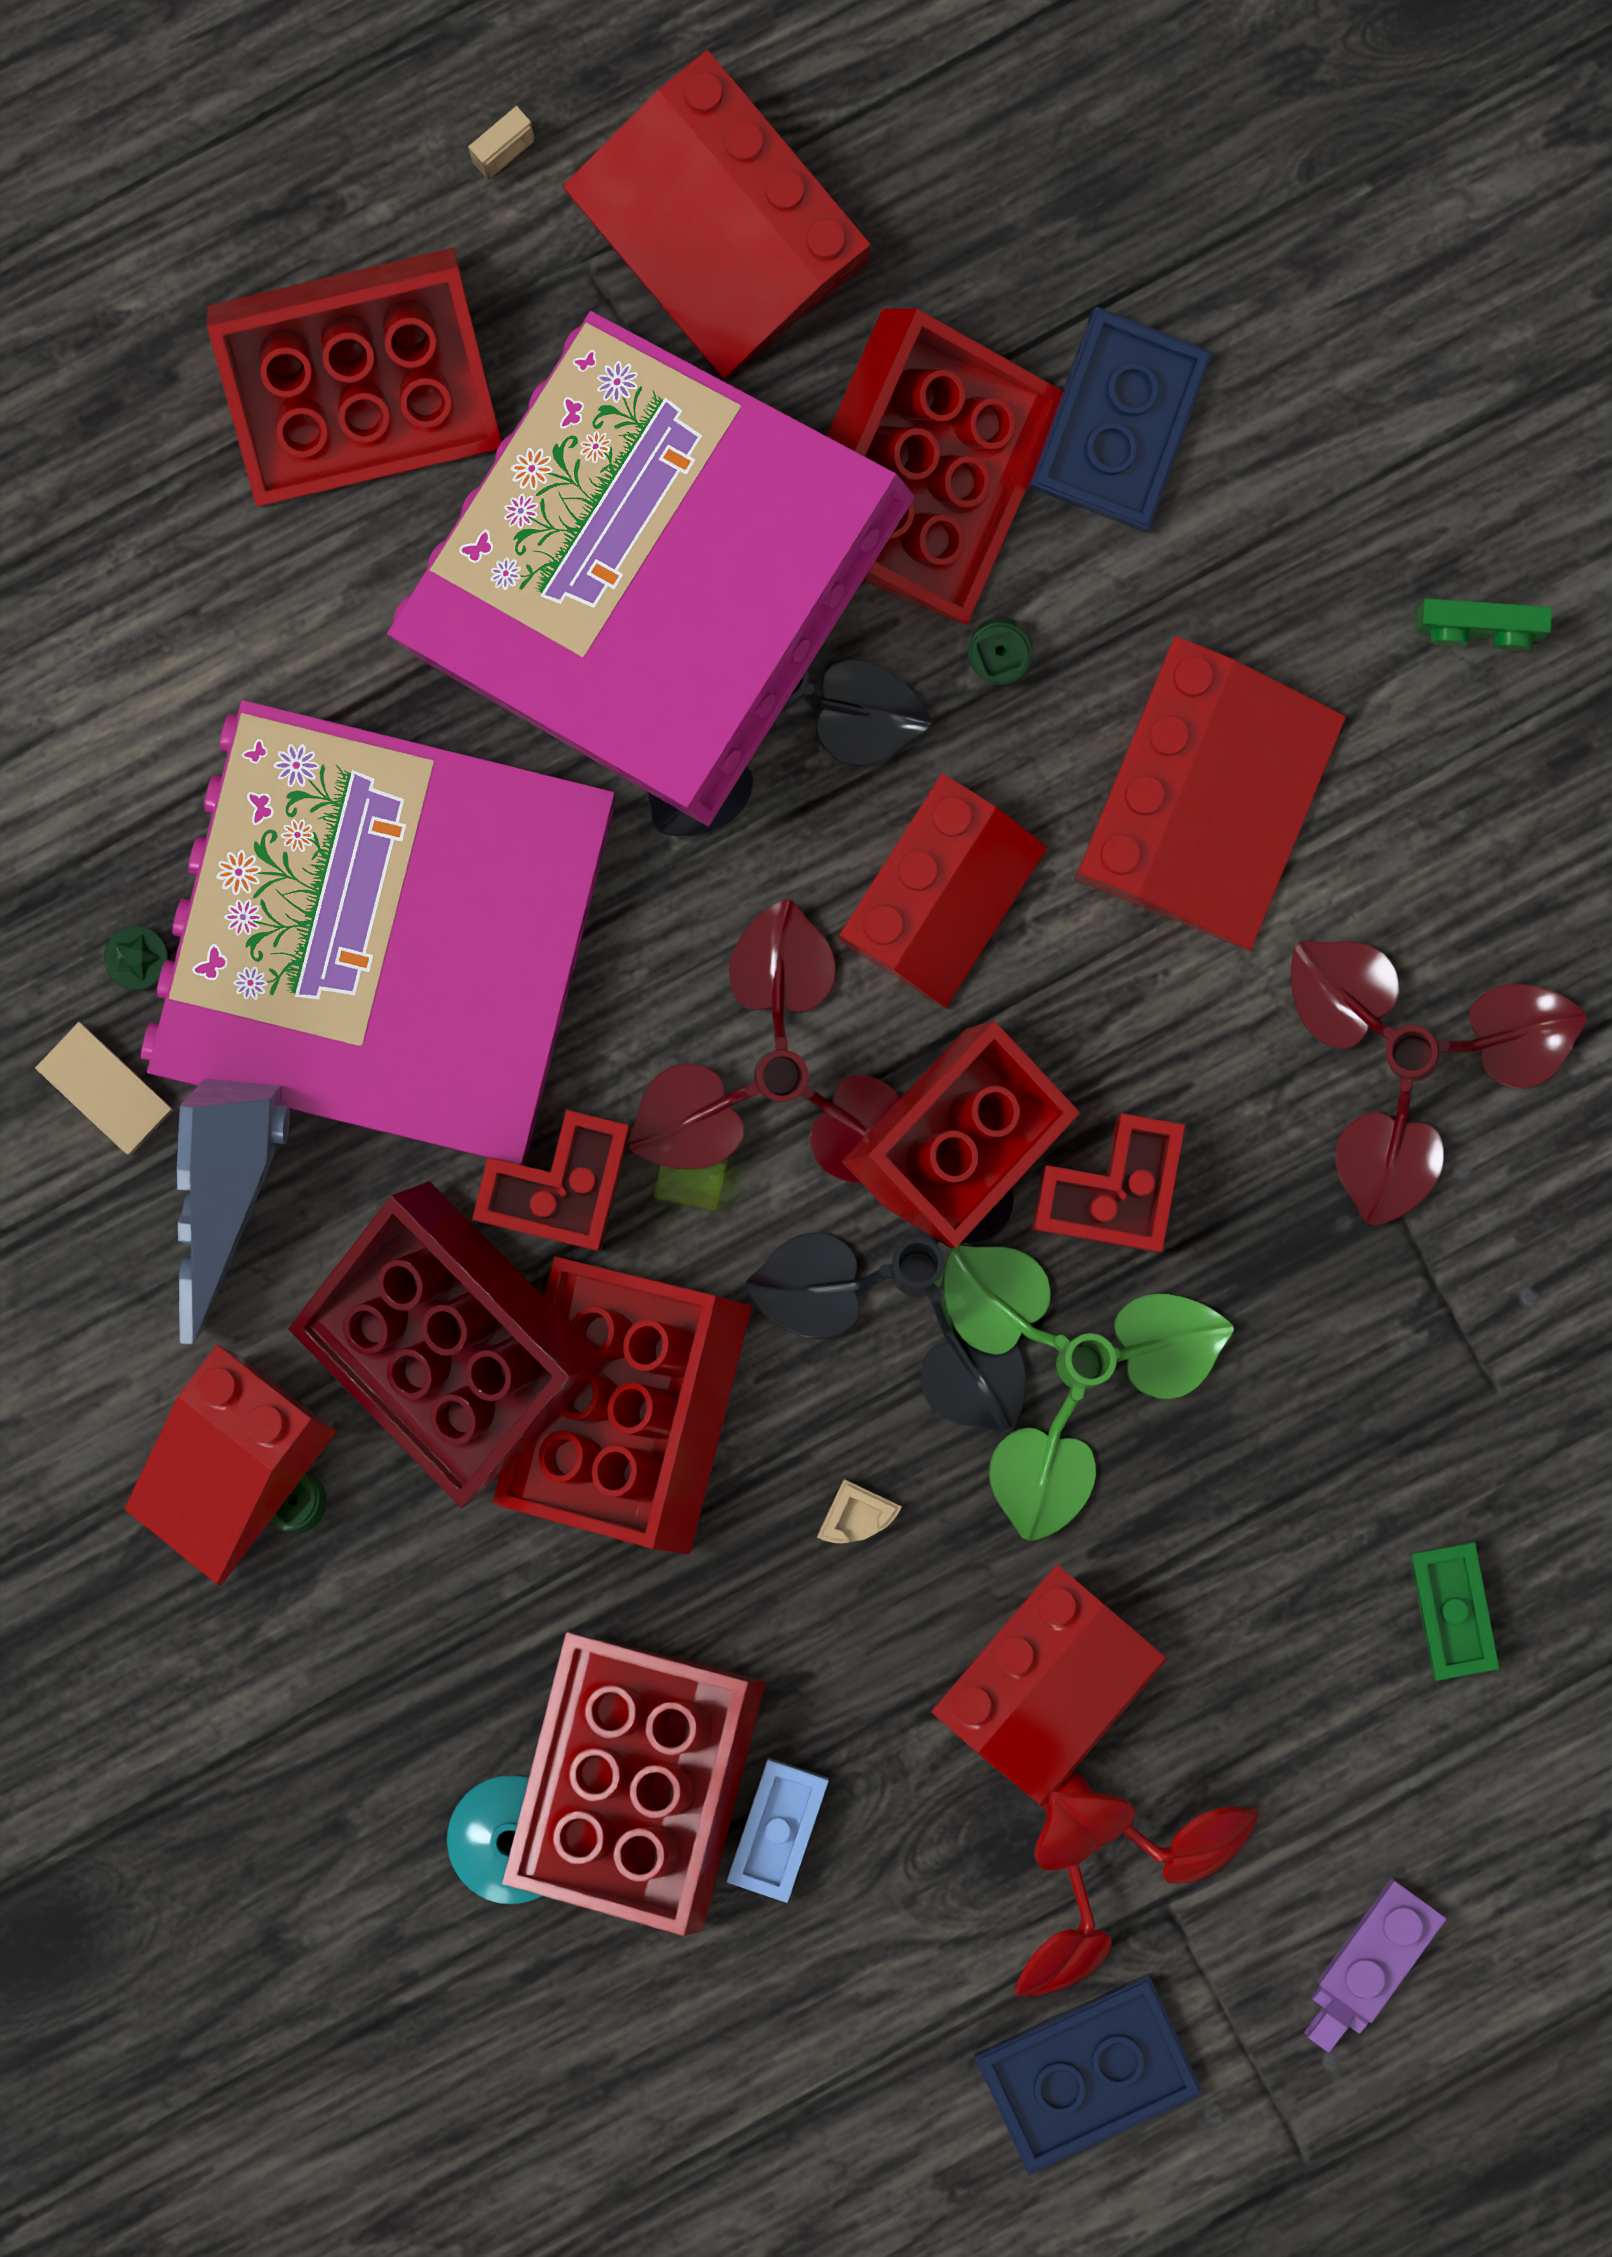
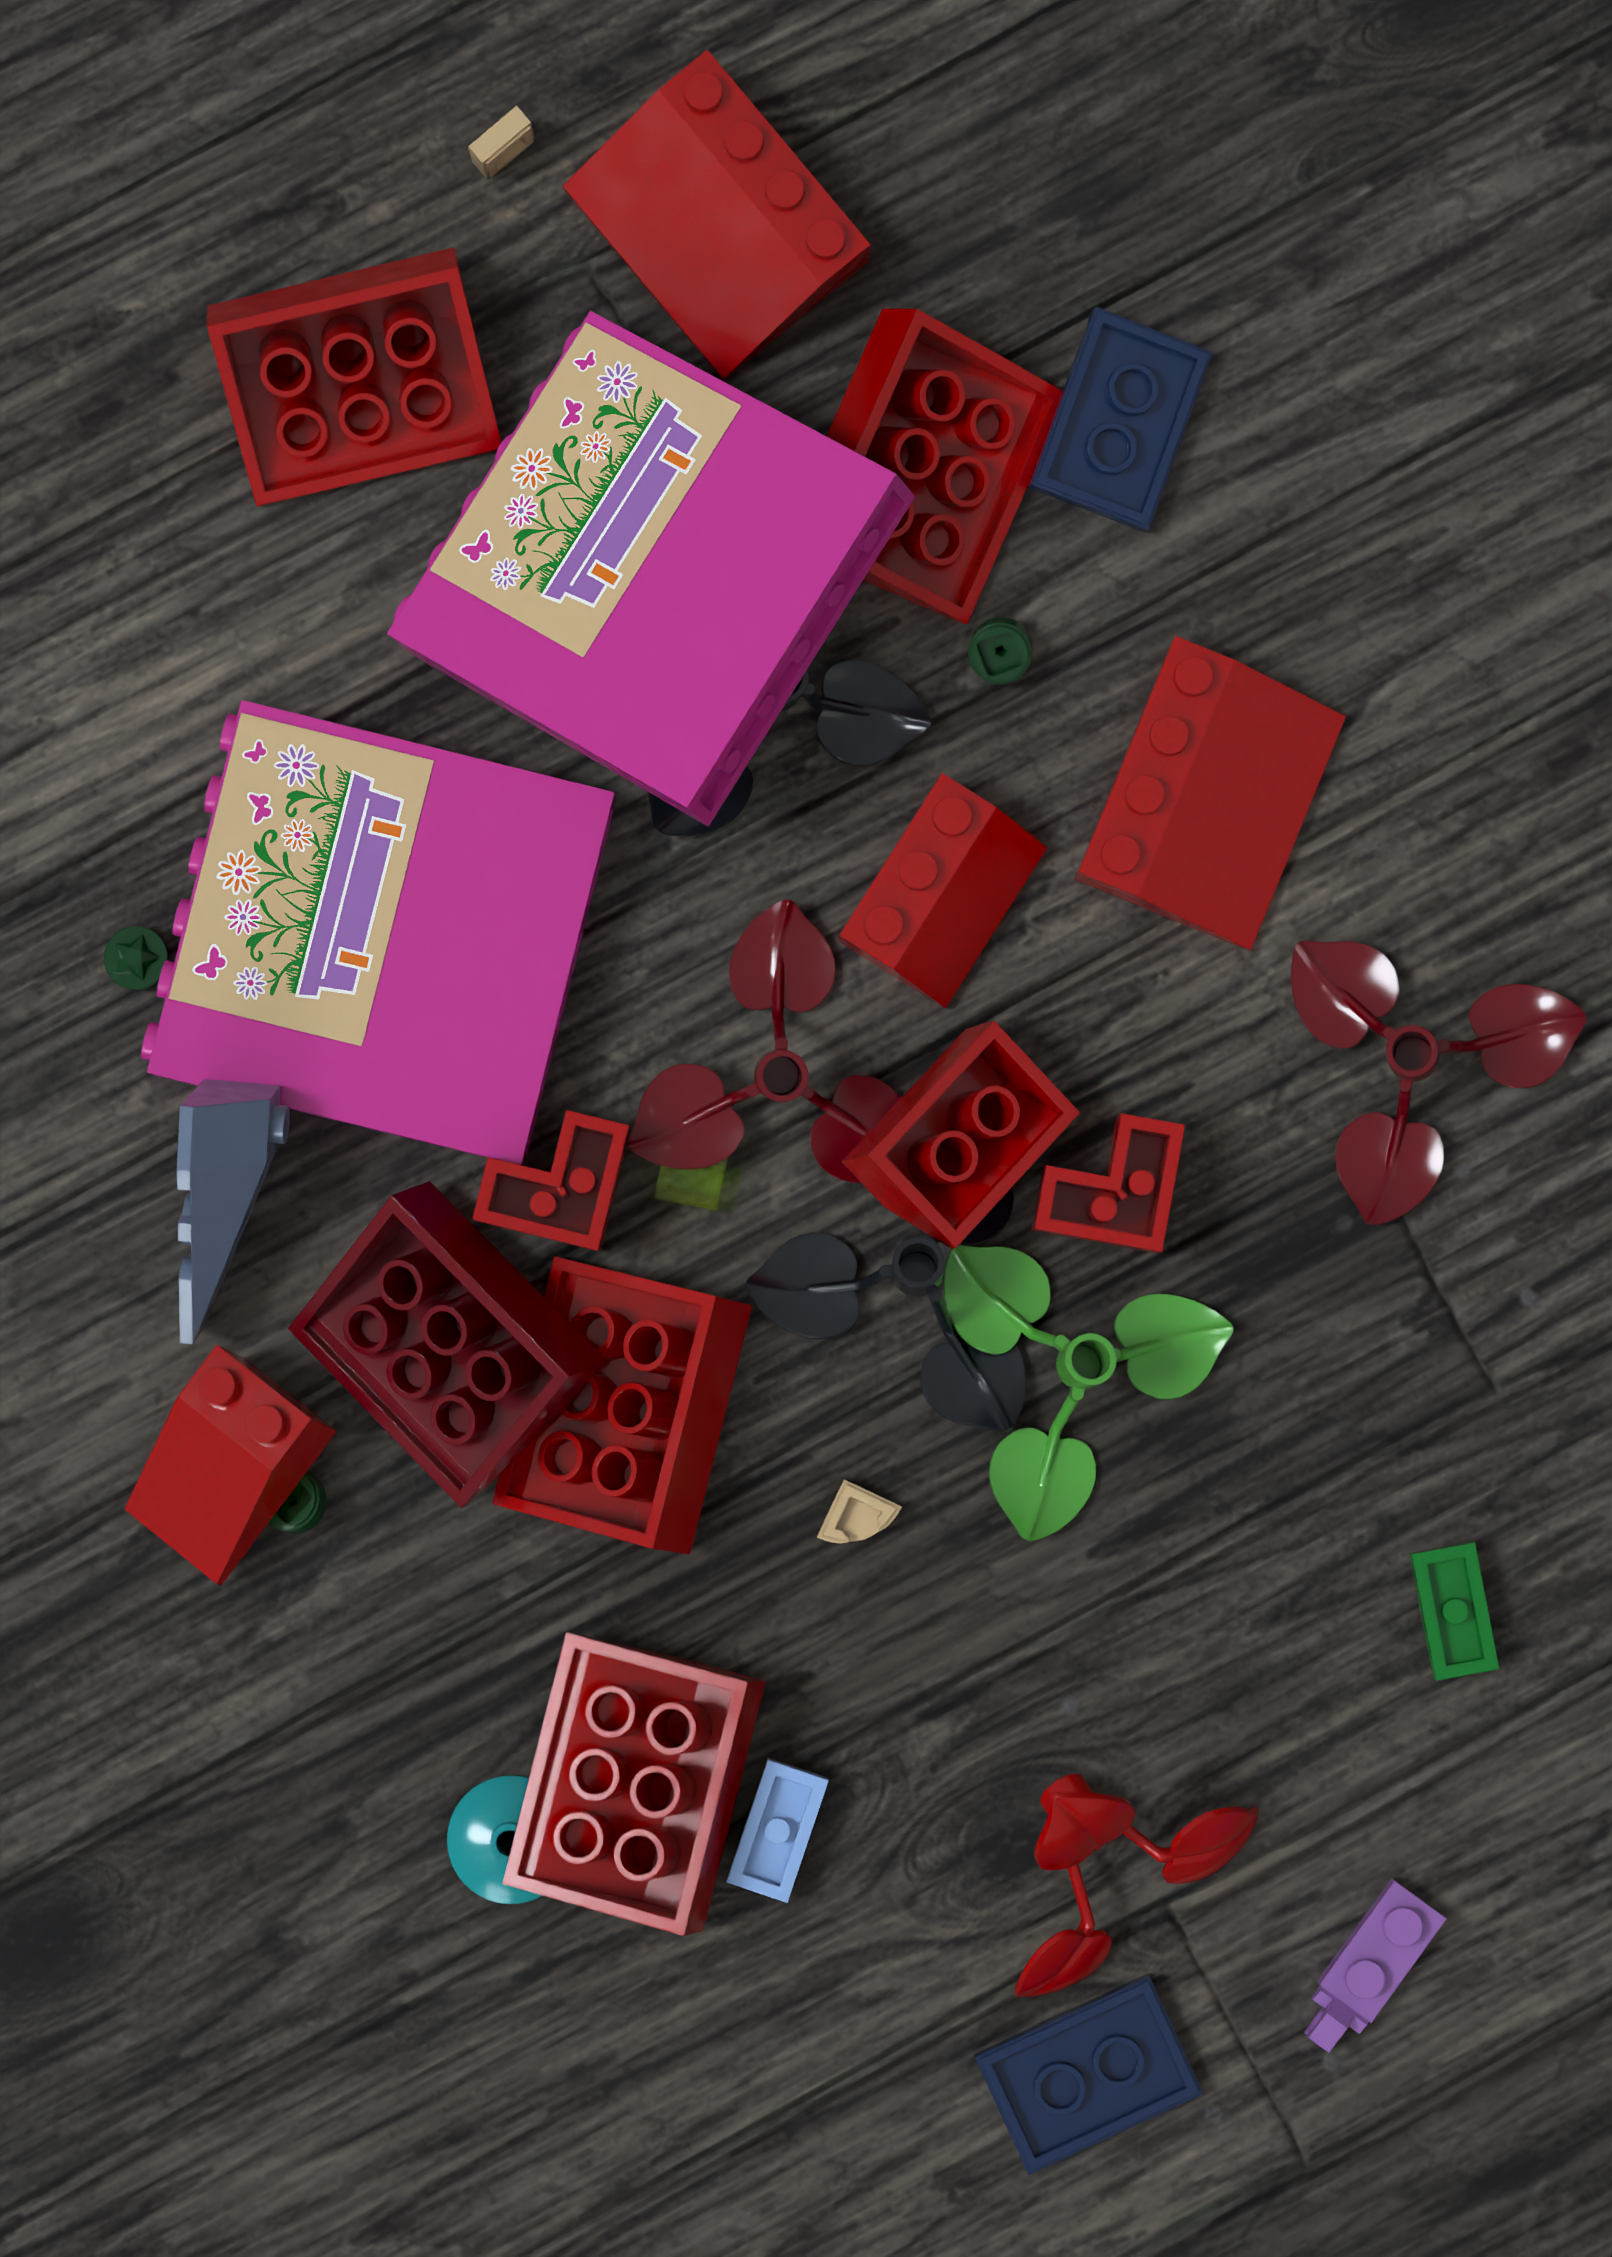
(104, 1088): tan tile -> none
(1049, 1685): red slope -> none
(1509, 624): green plate -> none

